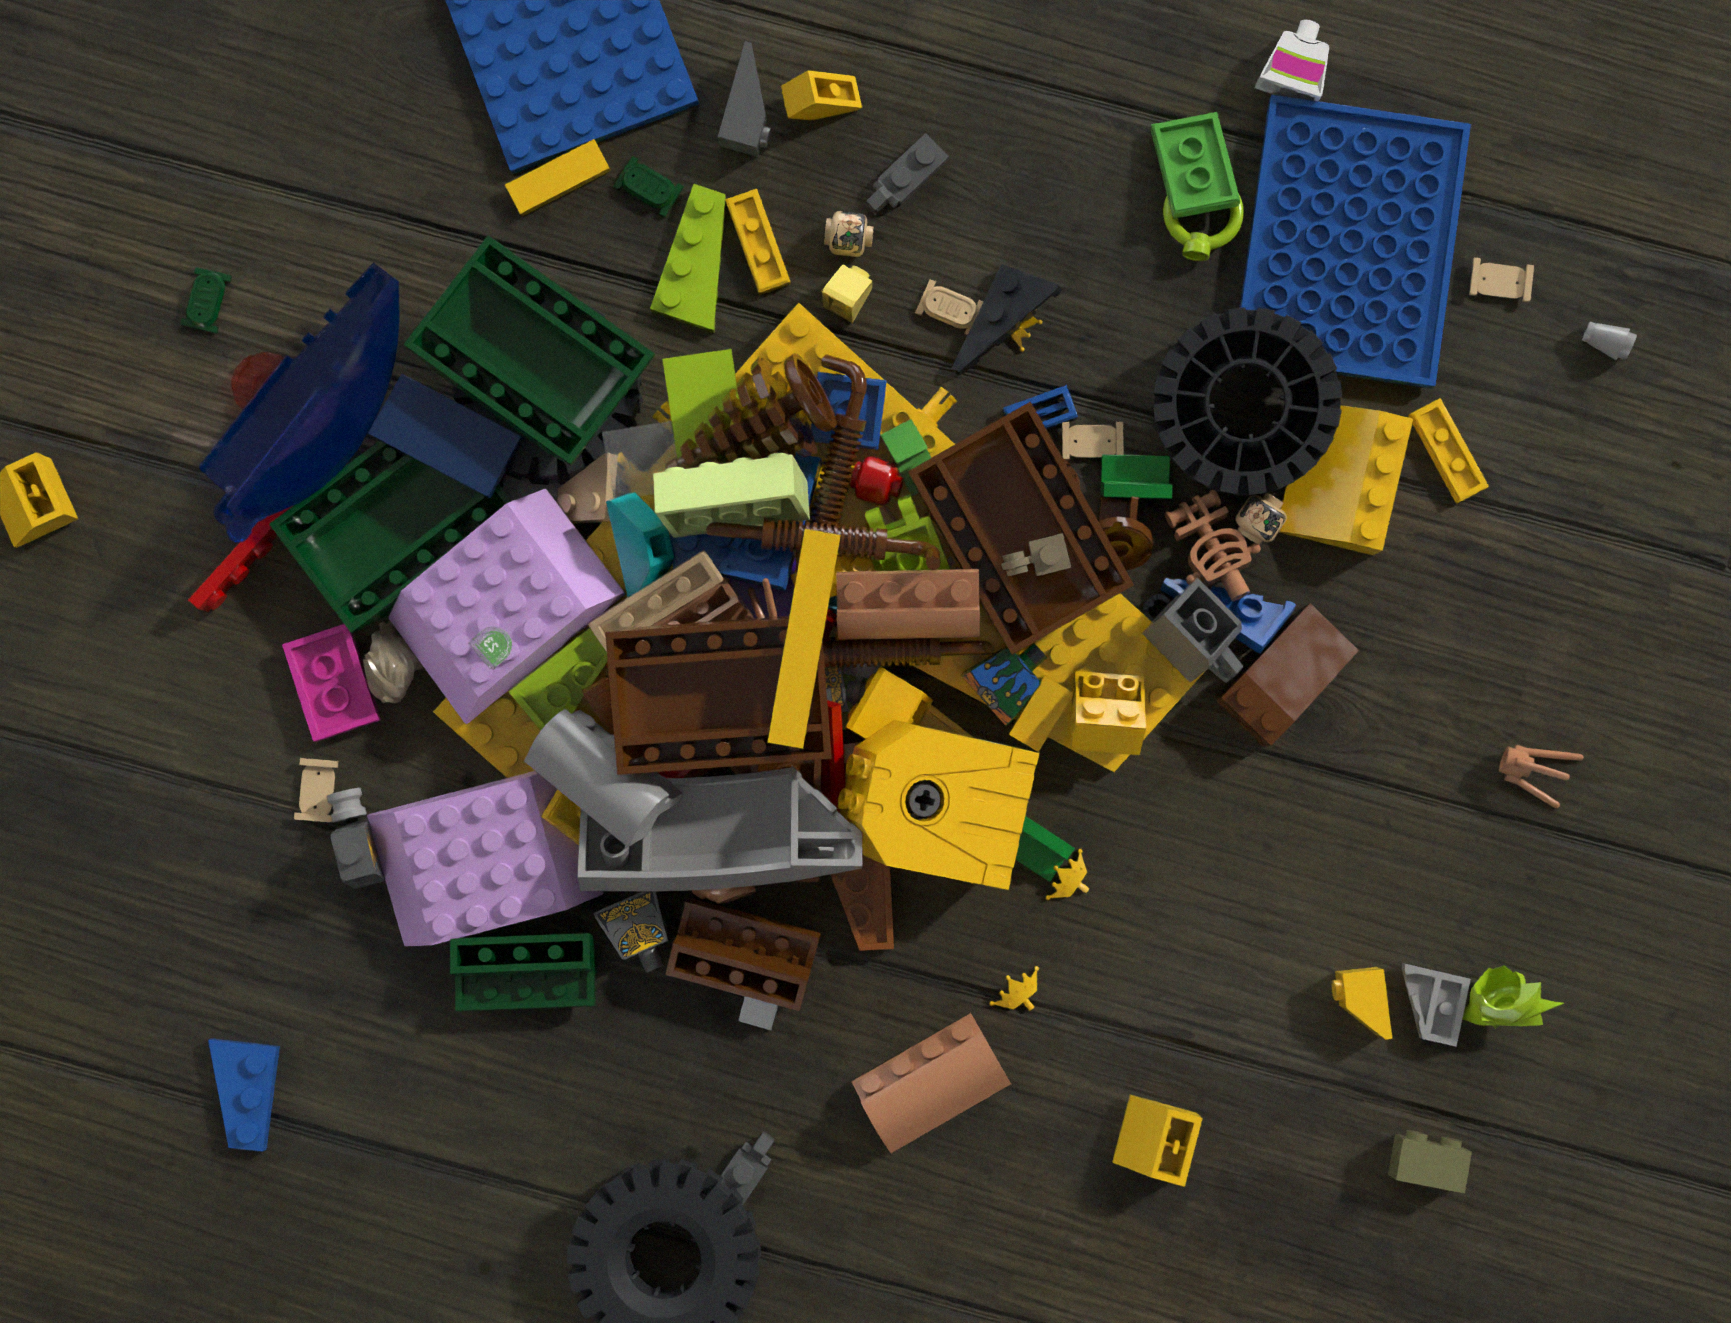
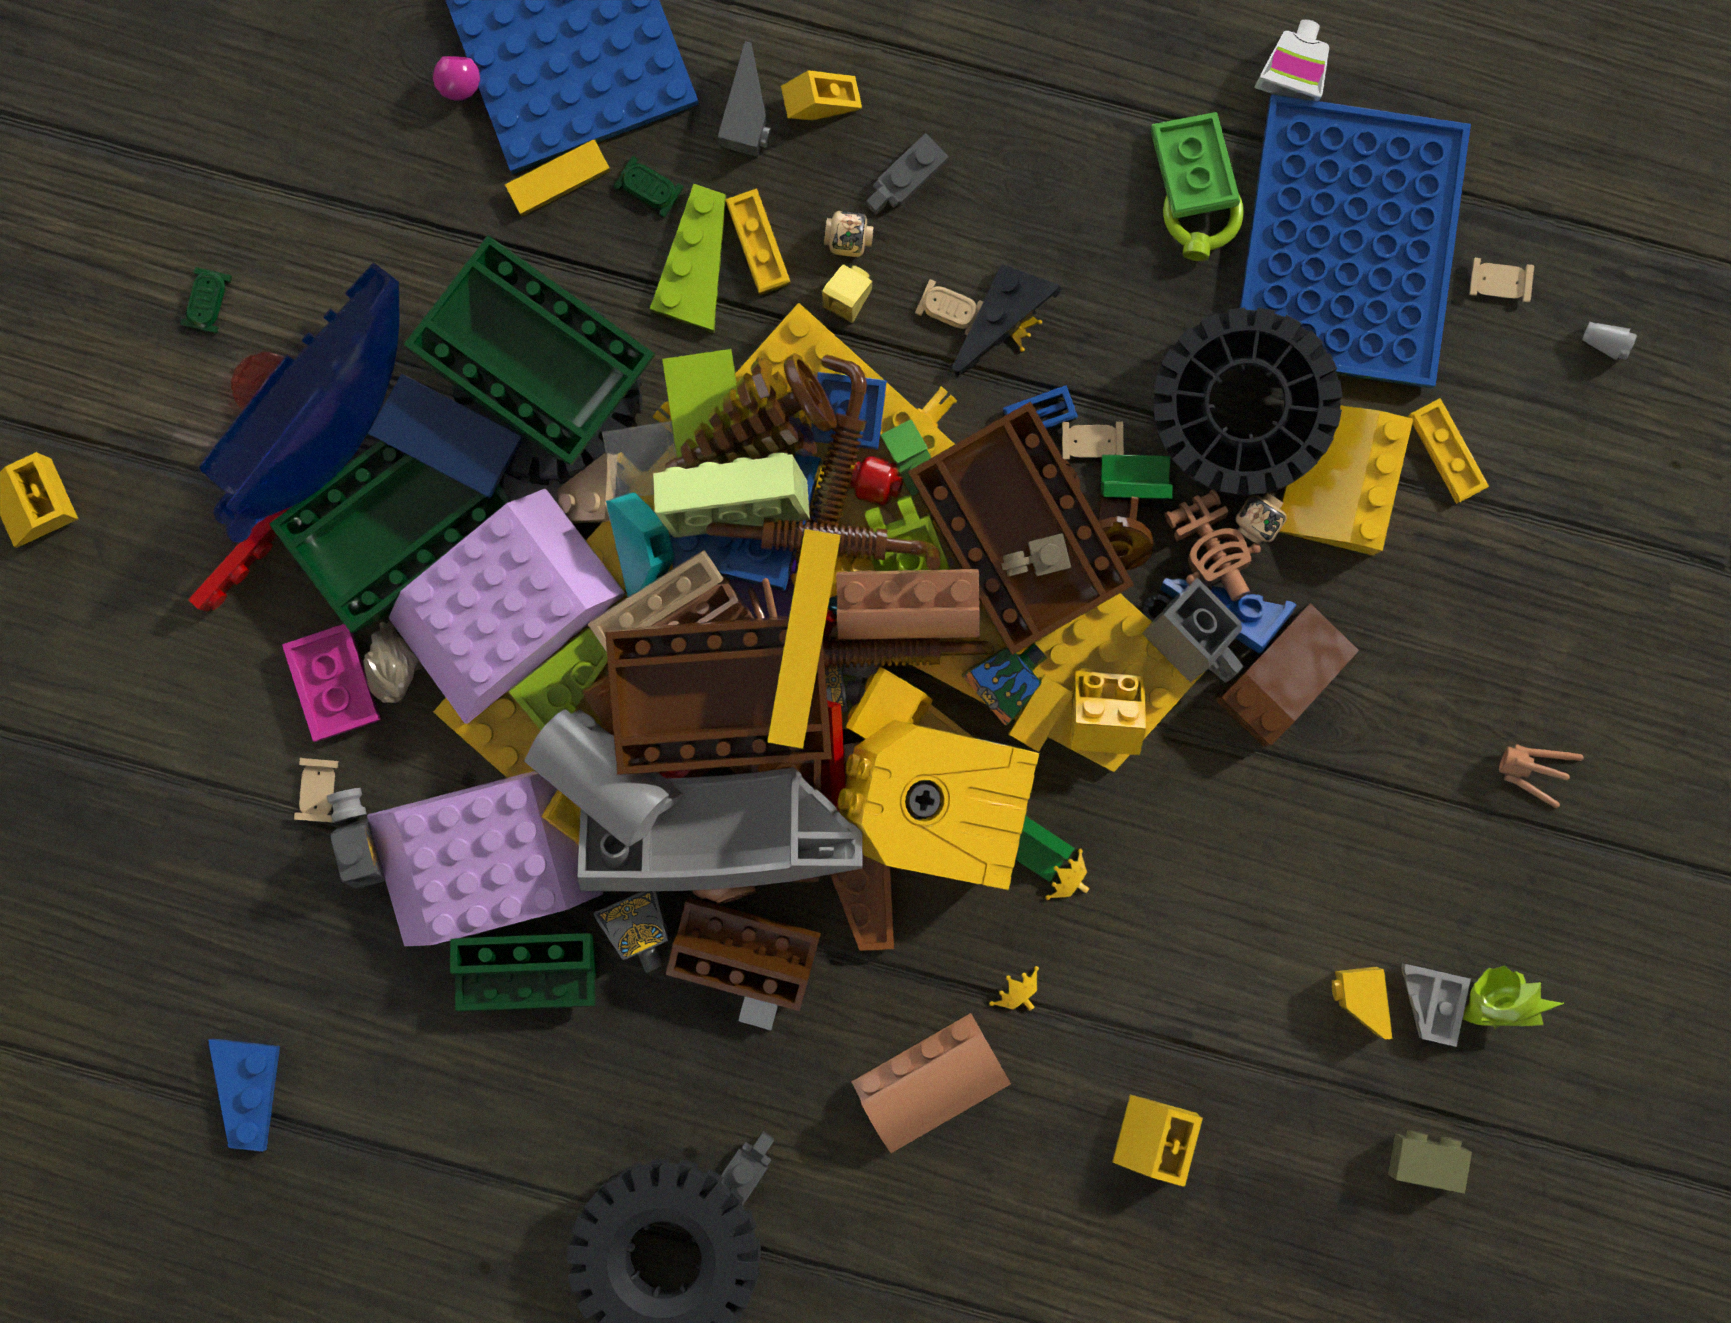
(456, 77): none -> dark pink piece
(492, 646): clear tile -> none

